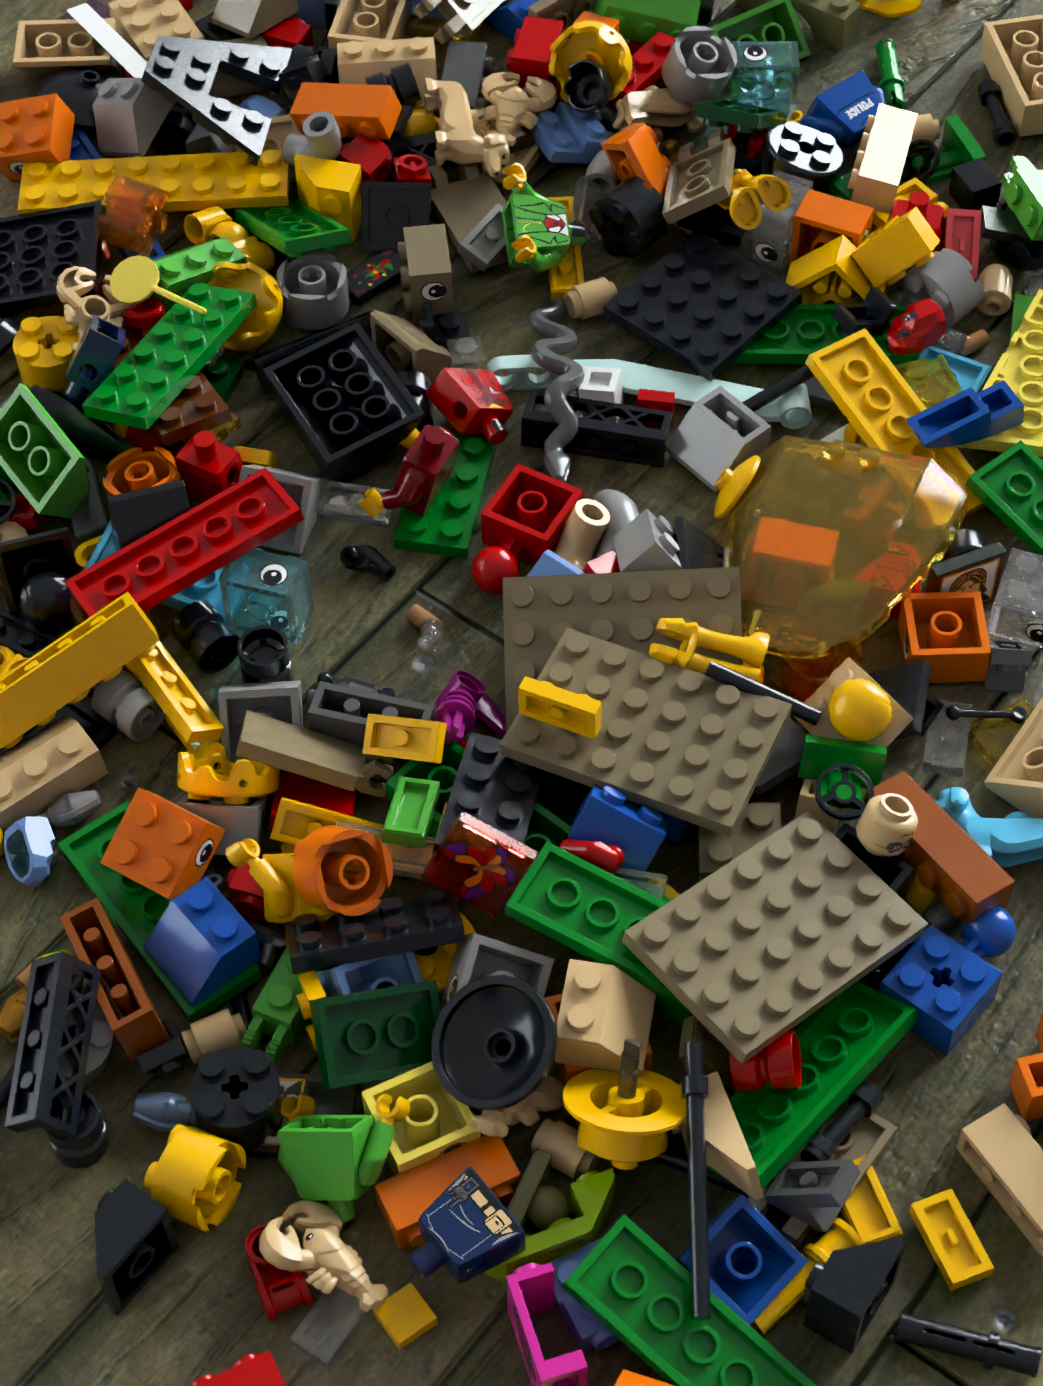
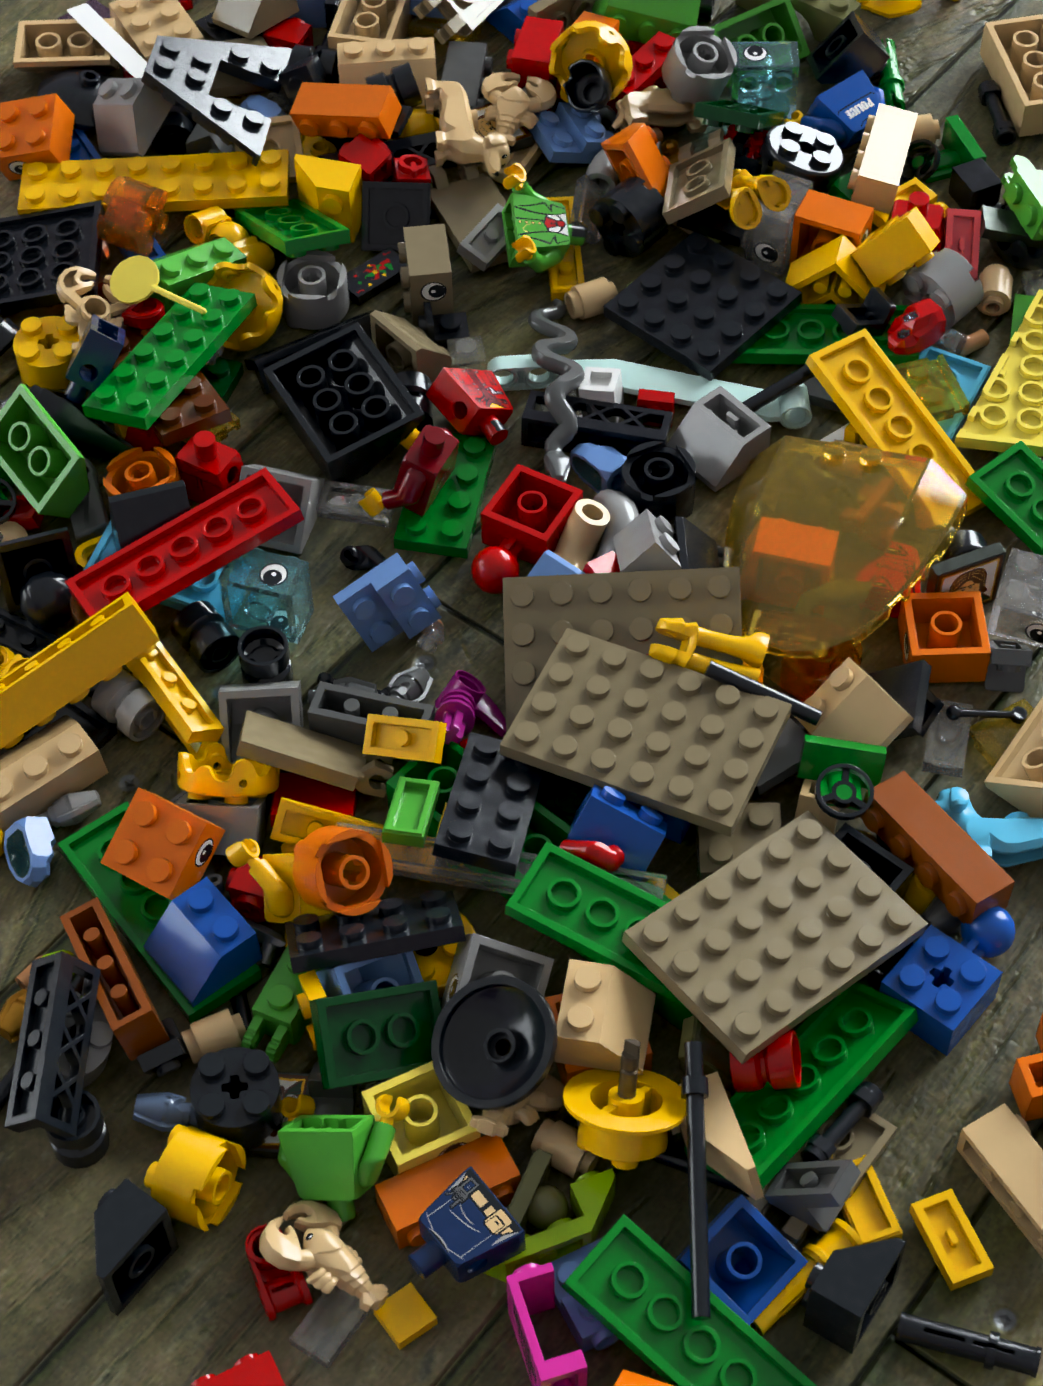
(257, 456): yellow tile -> none
(320, 140): light grey cylinder -> none
(389, 602): none -> medium blue plate
(410, 684): none -> dark grey piece
(478, 864): clear red tile -> none
(560, 707): yellow plate -> none
(598, 466): none -> medium blue rock
(660, 480): none -> black brick
(733, 485): yellow dish -> none
(847, 51): none -> black slope
(859, 710): yellow hair -> none
(887, 825): tan head -> none
(968, 417): blue slope -> none

